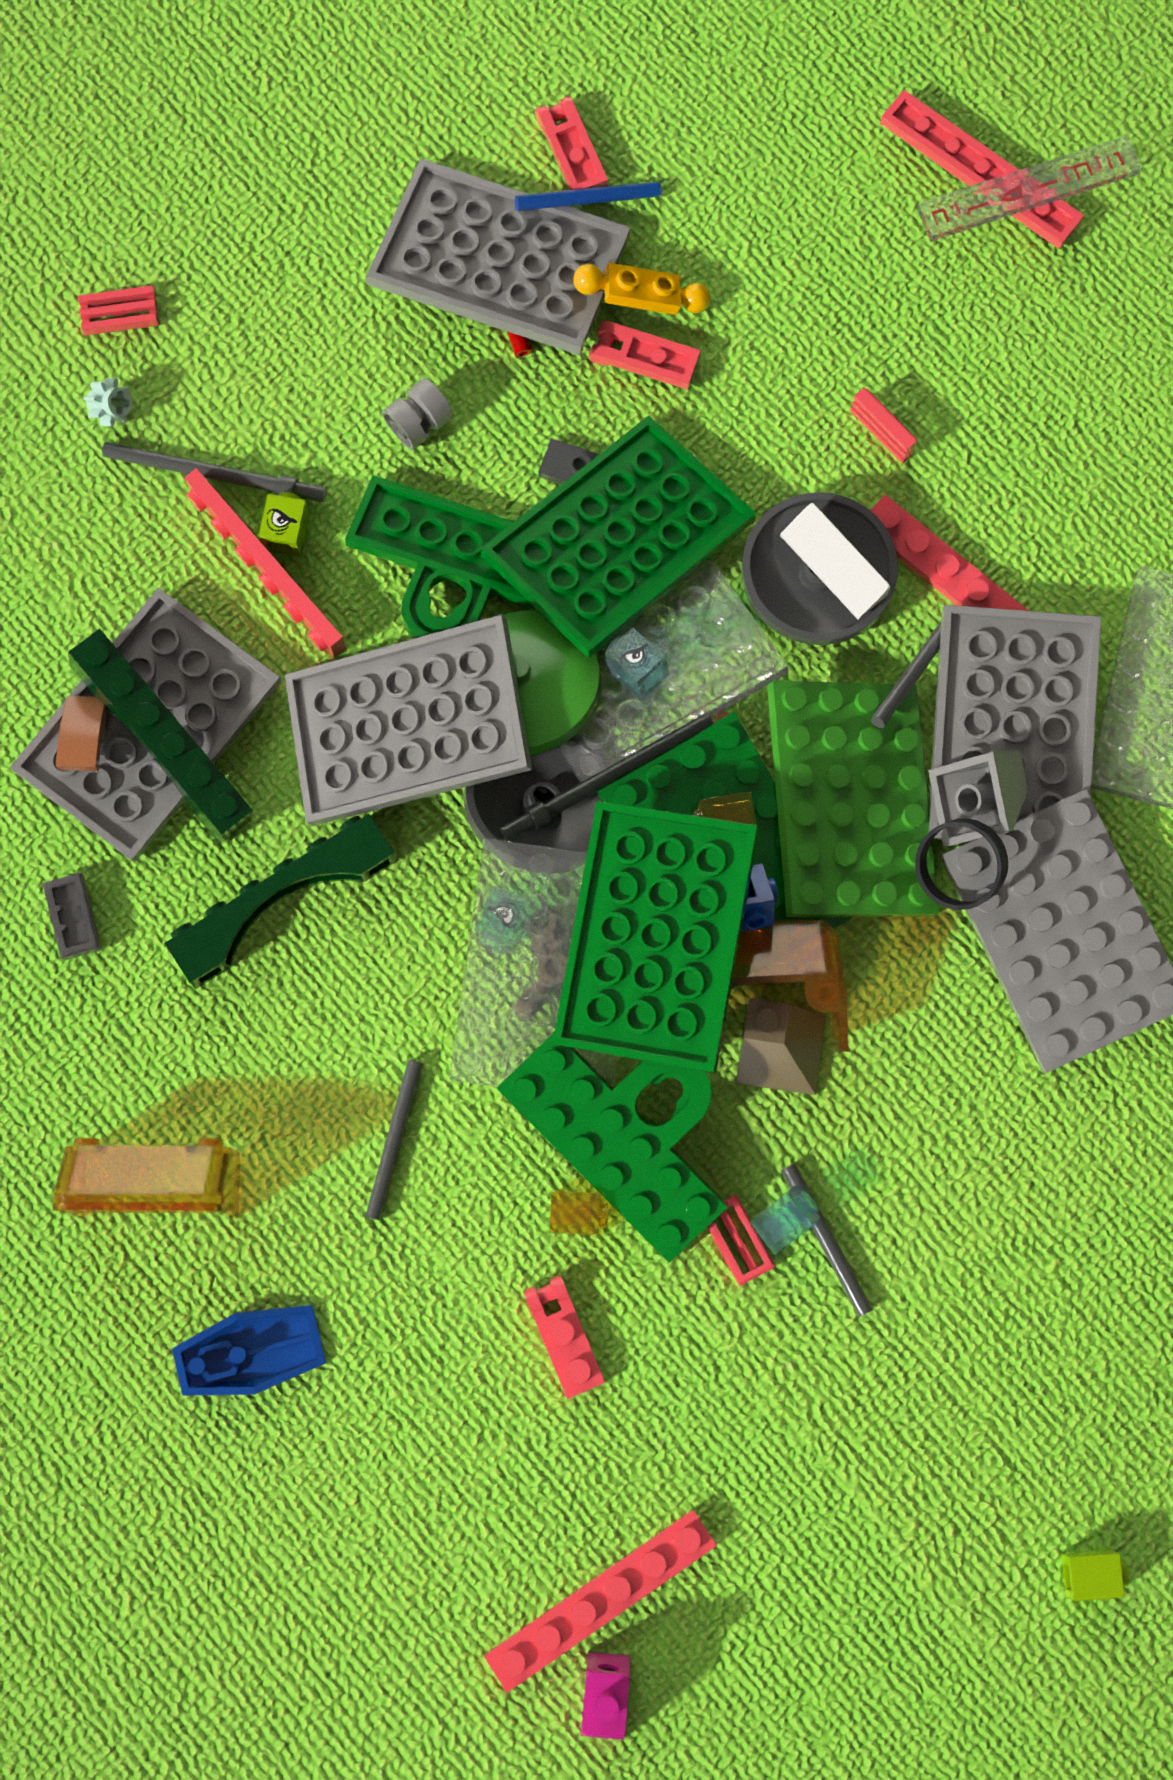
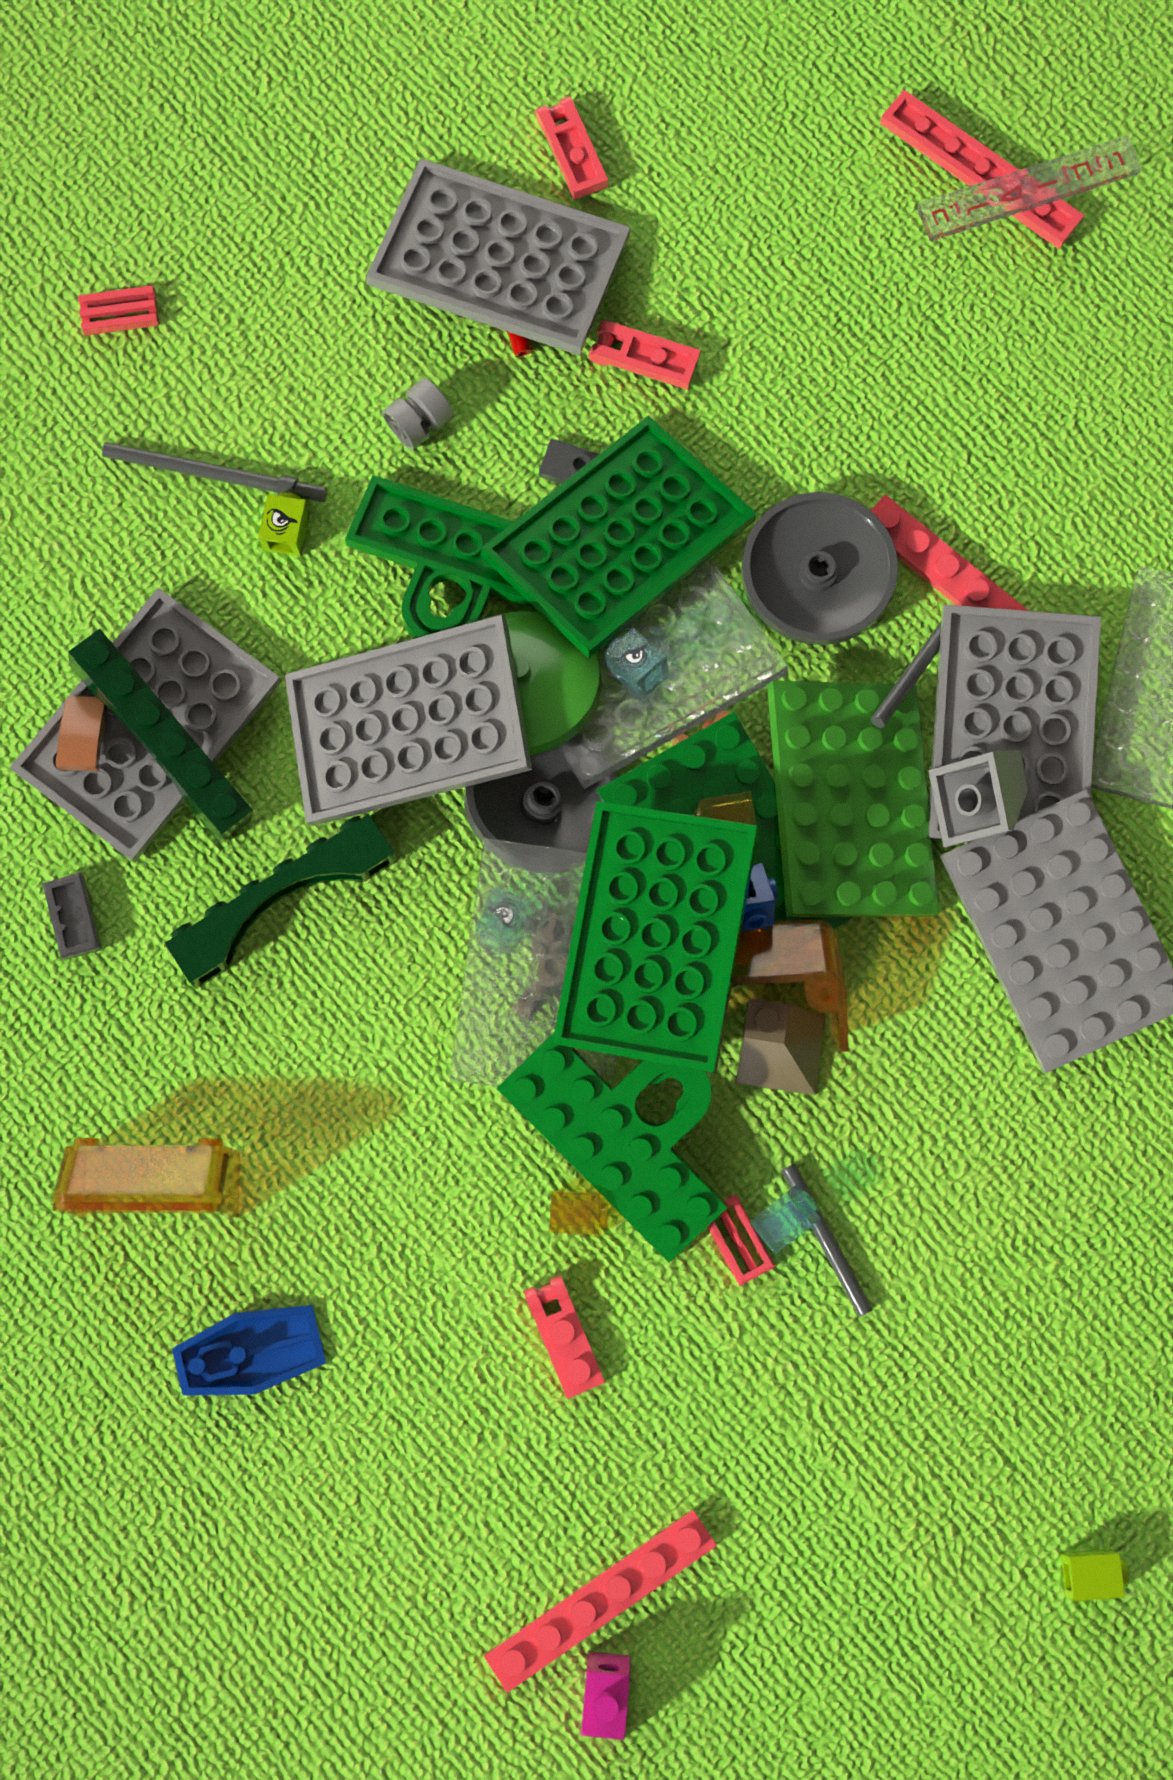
(108, 402): light aqua gear -> none
(273, 575): coral plate -> none
(394, 1140): dark grey bar -> none
(540, 813): pearl dark grey bar -> none
(587, 196): blue bar -> none
(642, 288): yellow plate -> none
(835, 561): white slope -> none
(883, 425): coral tile -> none
(926, 881): black tyre -> none

